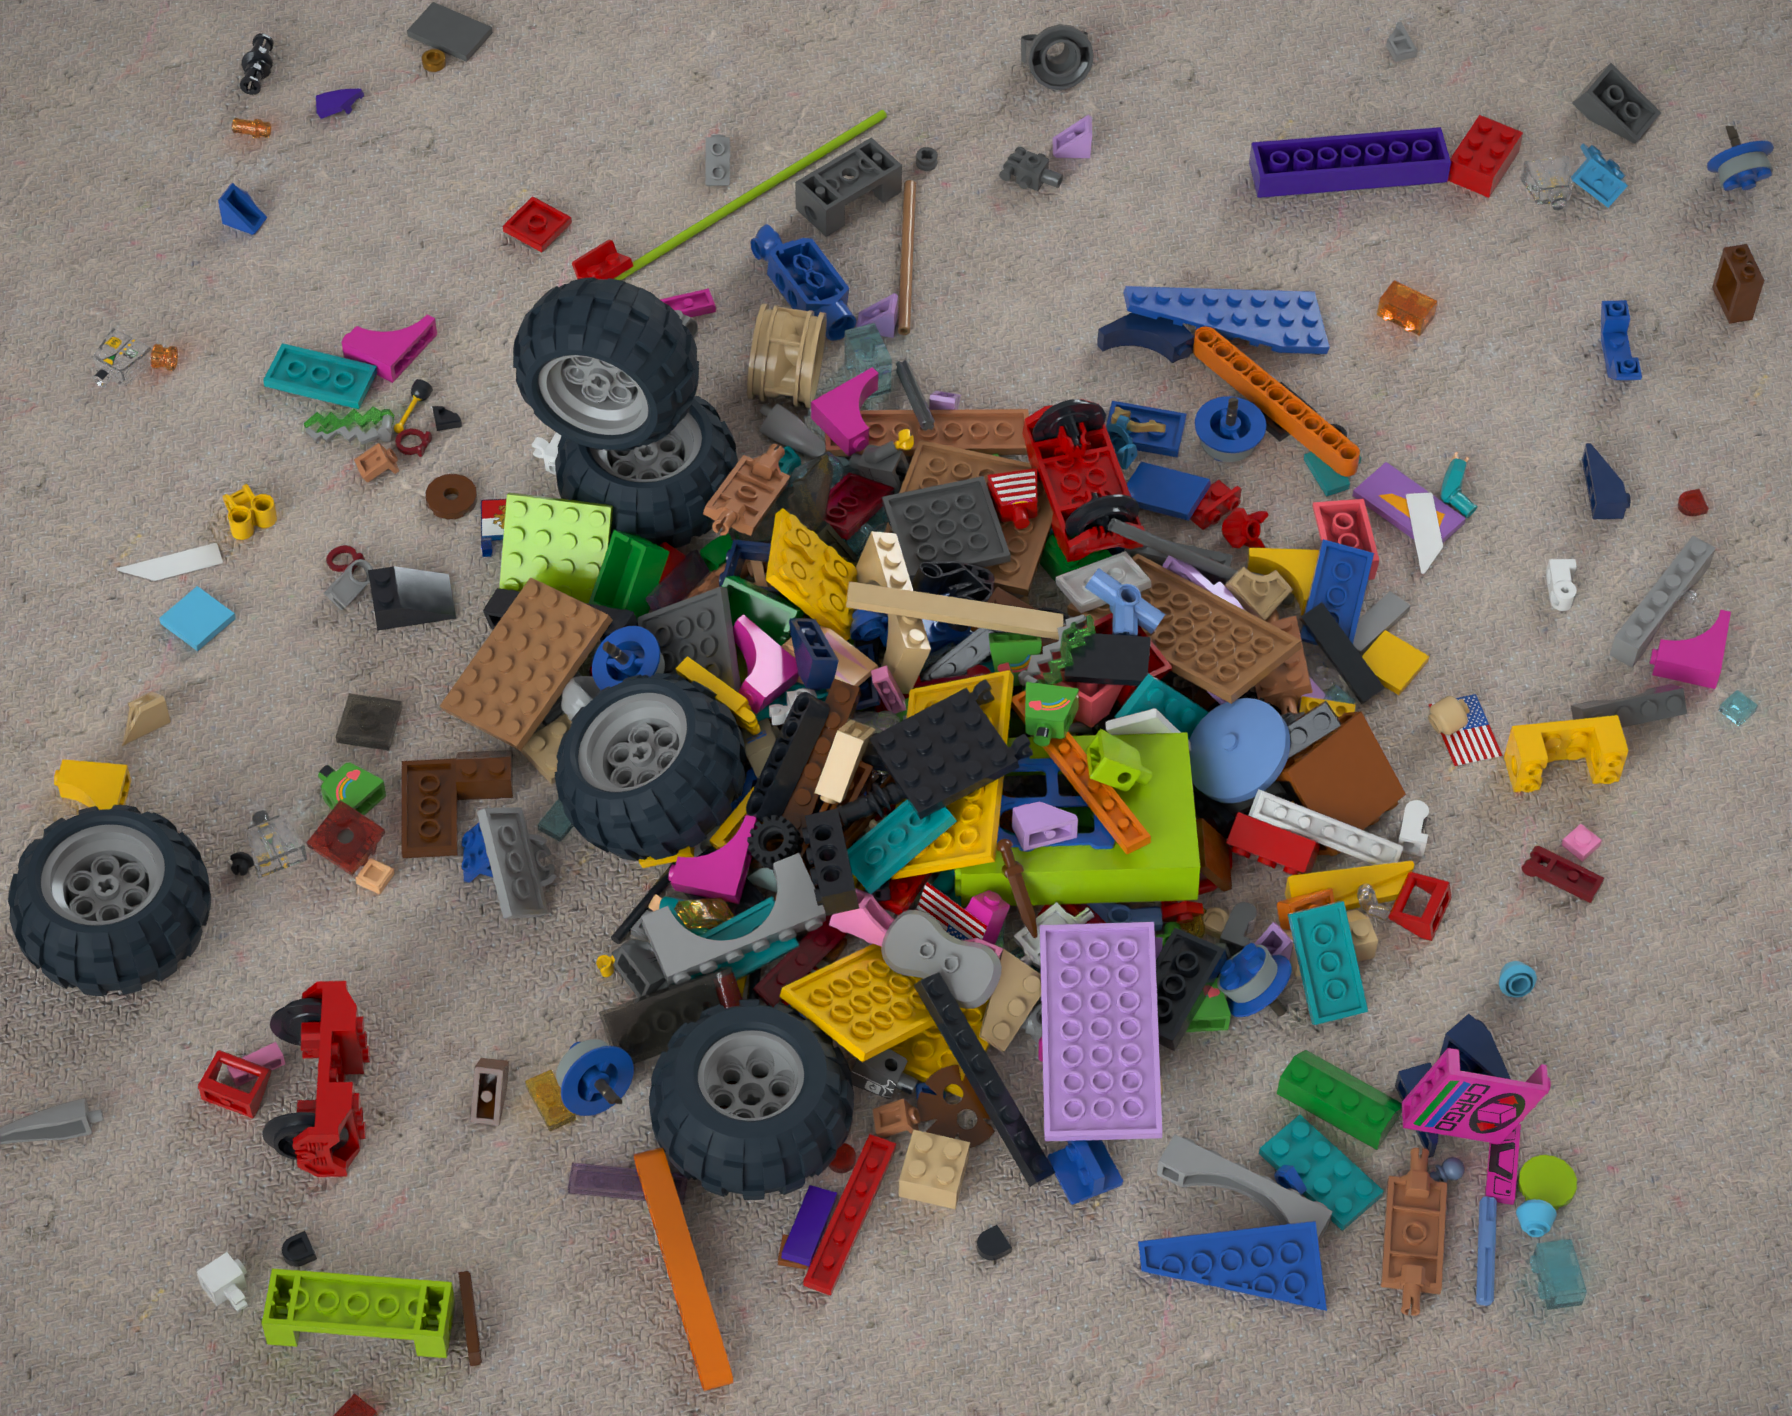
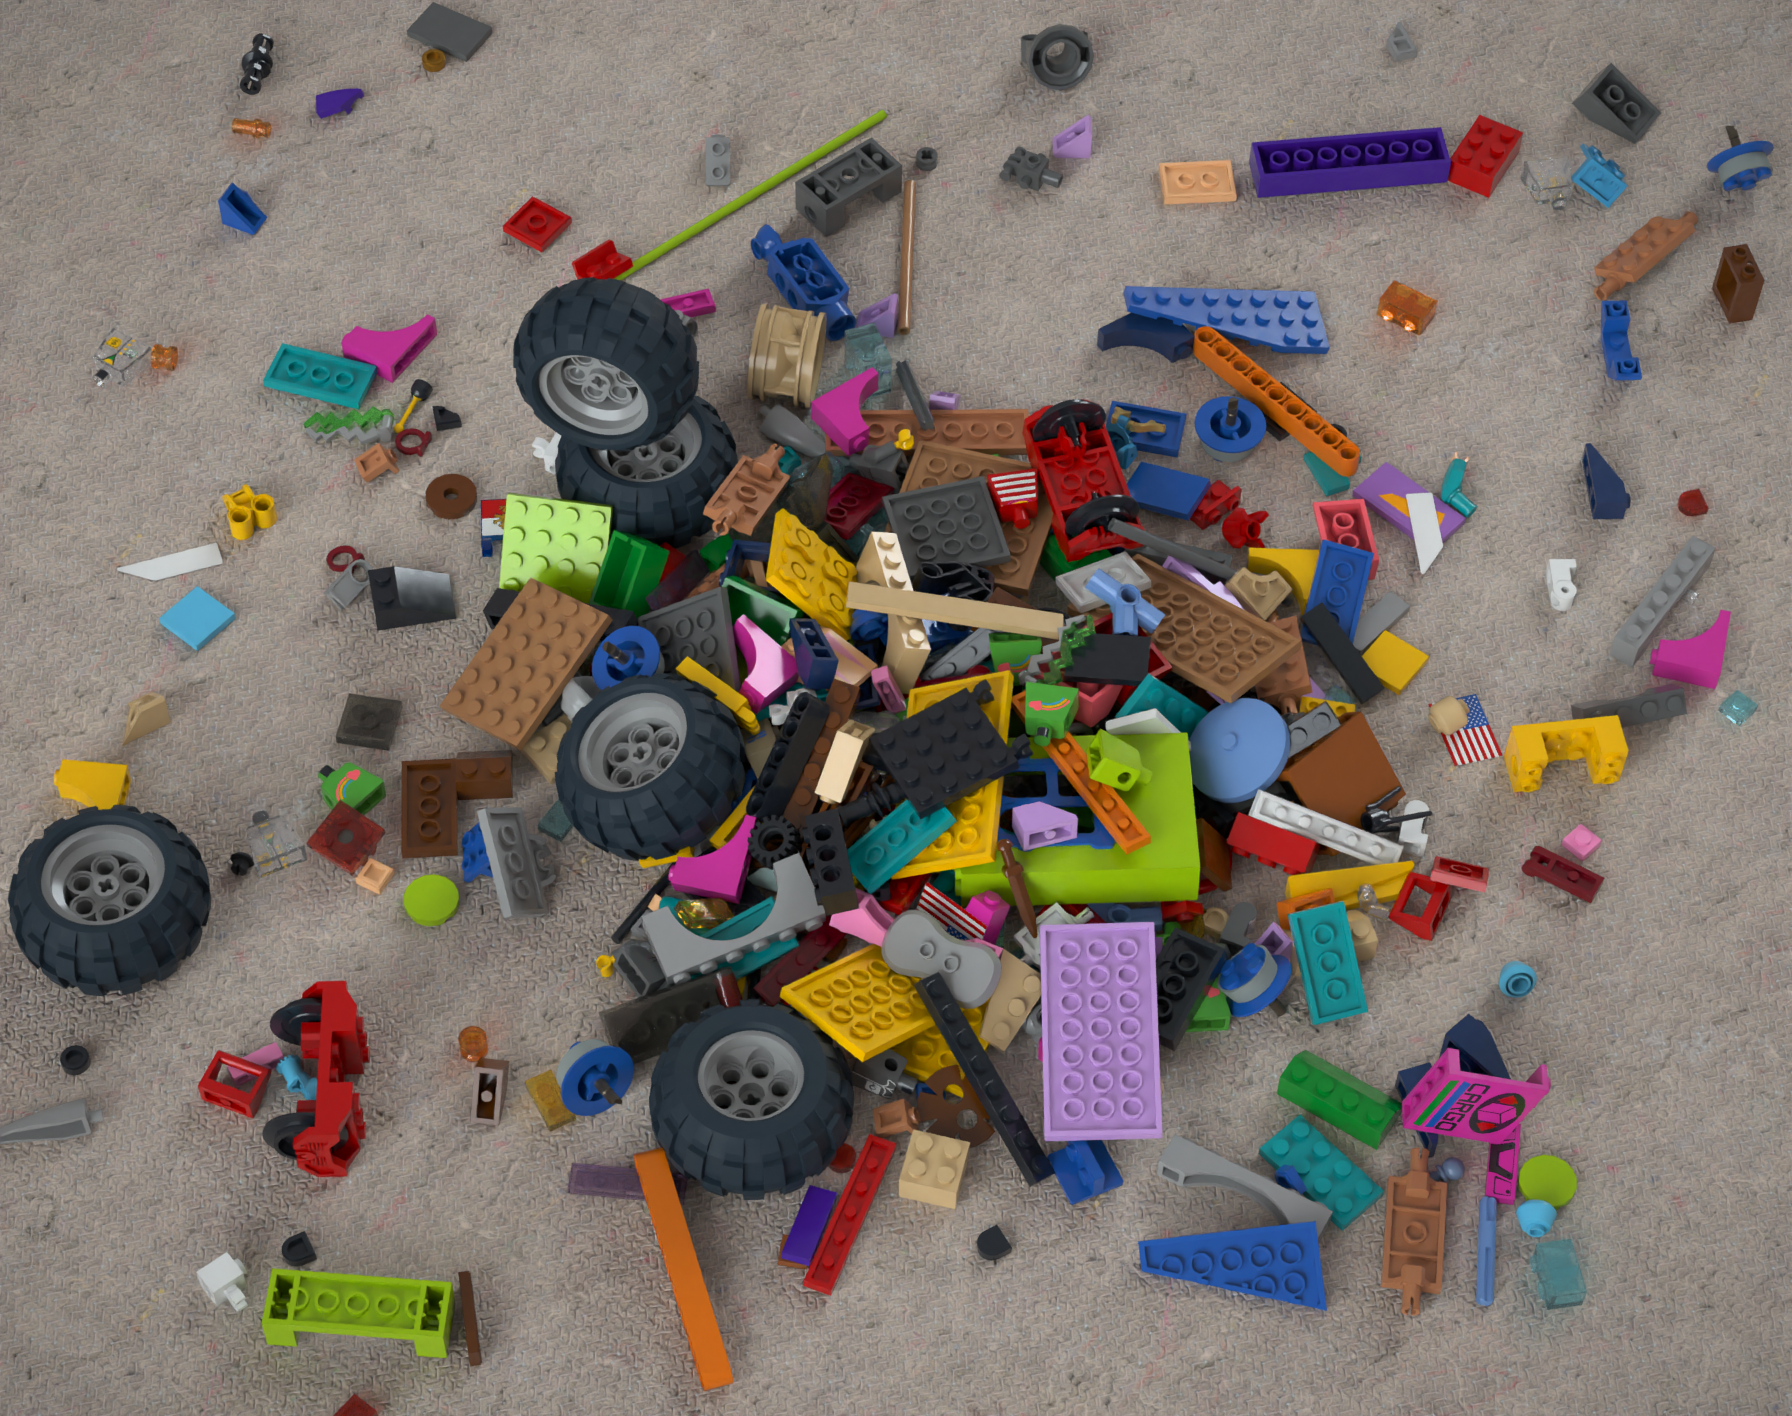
(75, 1060): none -> black tile
(296, 1078): none -> medium azure connector
(431, 900): none -> lime tile
(473, 1051): none -> clear orange wheel
(1197, 182): none -> light nougat tile
(1376, 820): none -> black plant
(1459, 874): none -> red tile
(1642, 252): none -> nougat plate

